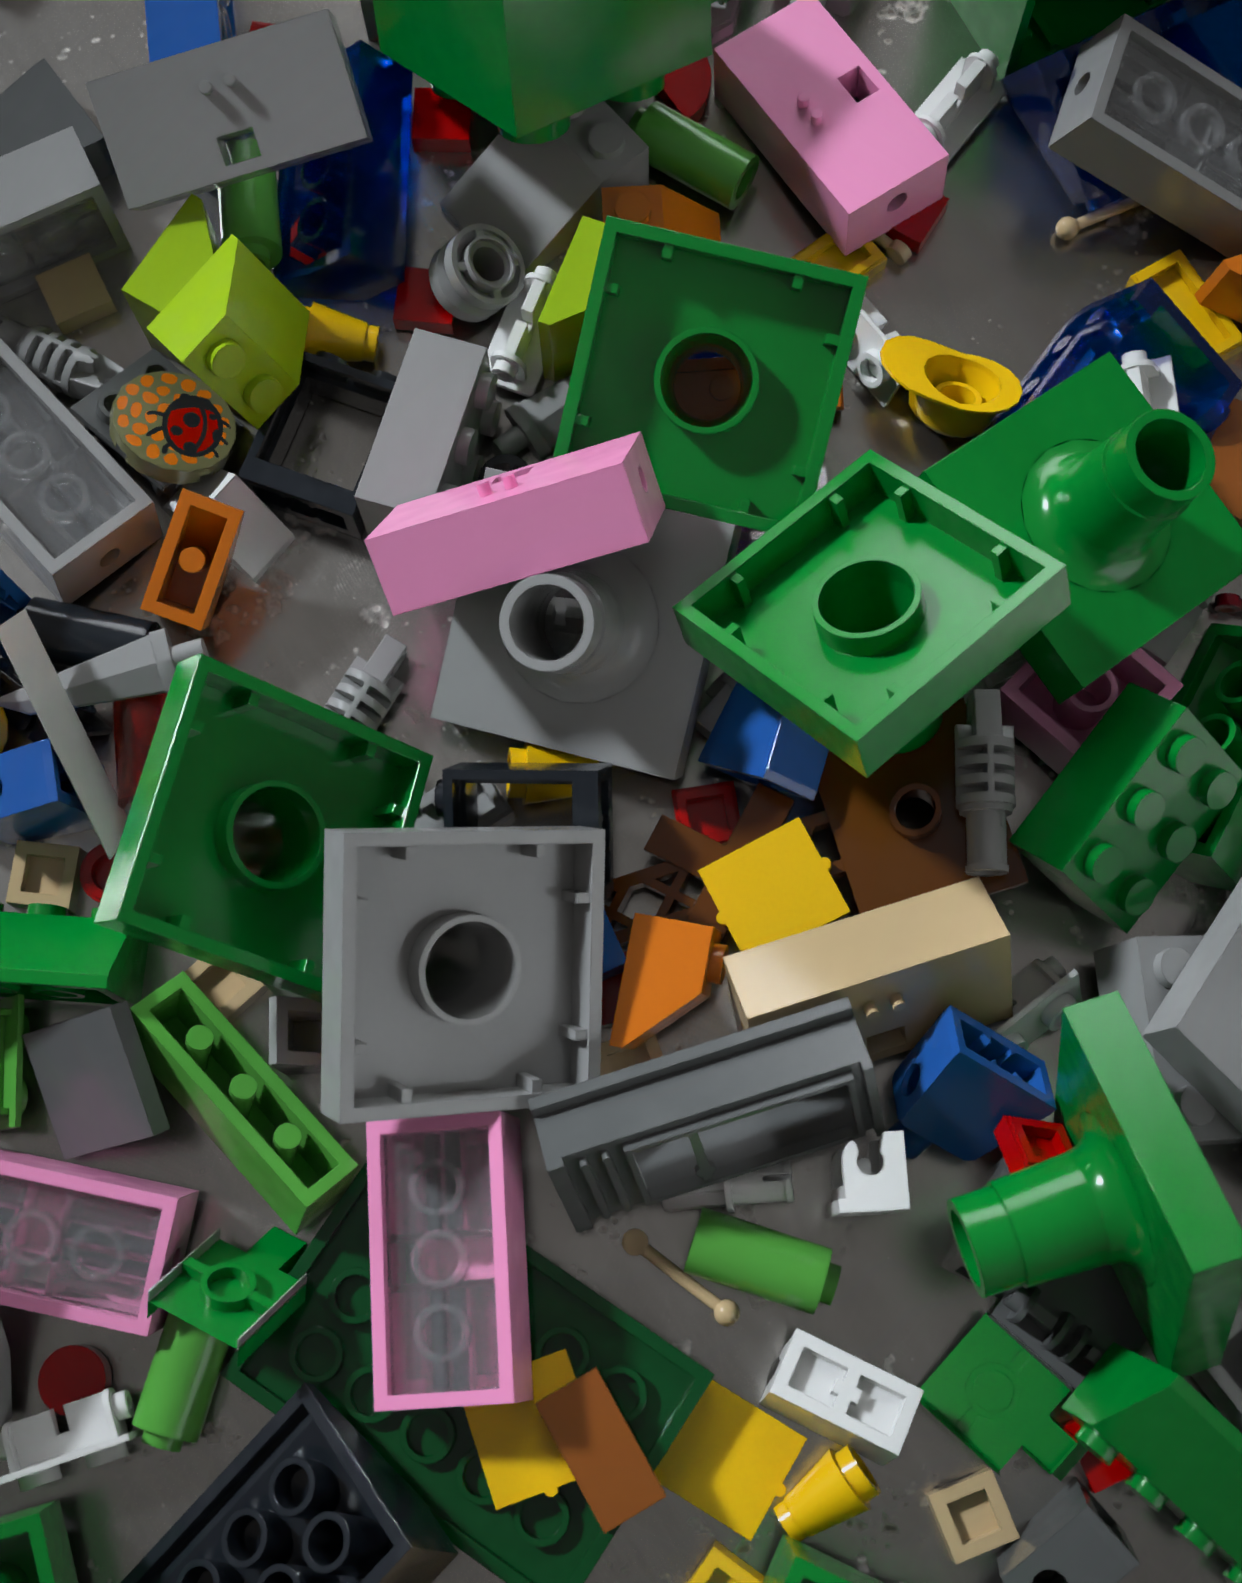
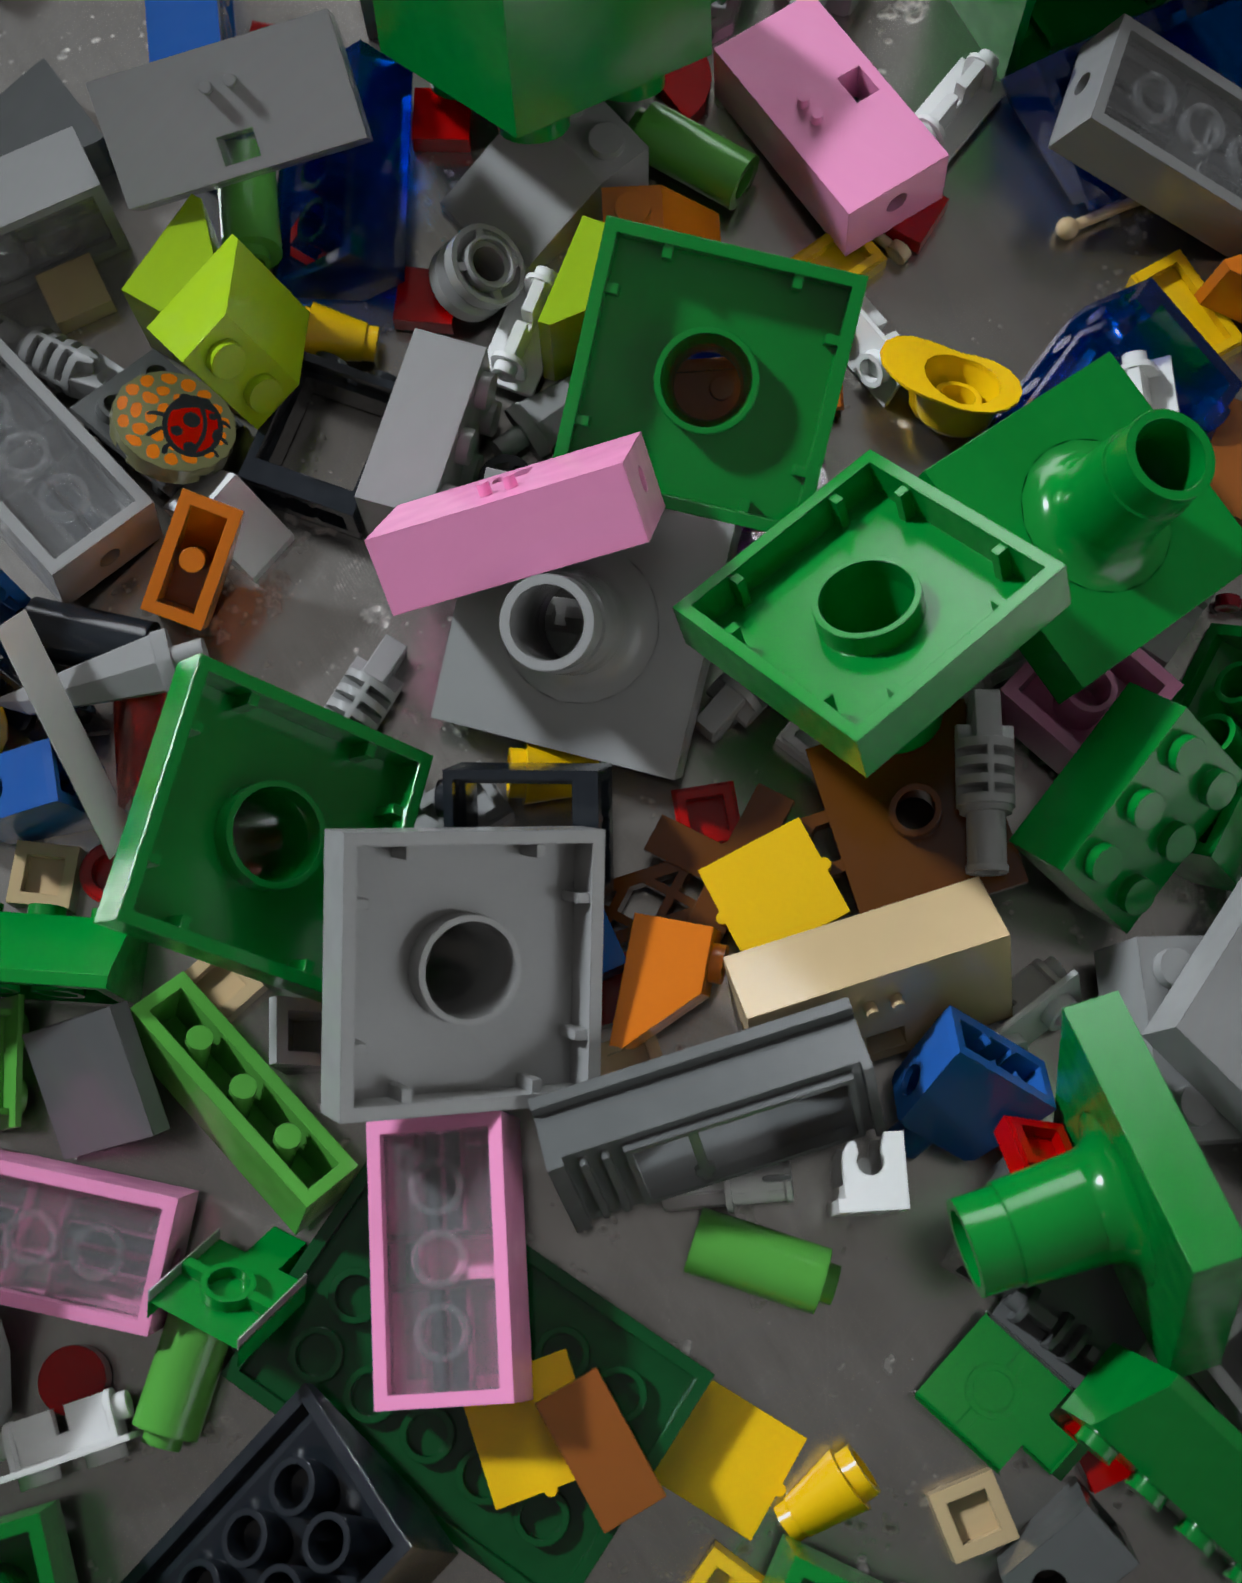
(637, 1243): tan hinge -> none
(764, 747): blue torso -> none
(842, 1397): white hinge -> none

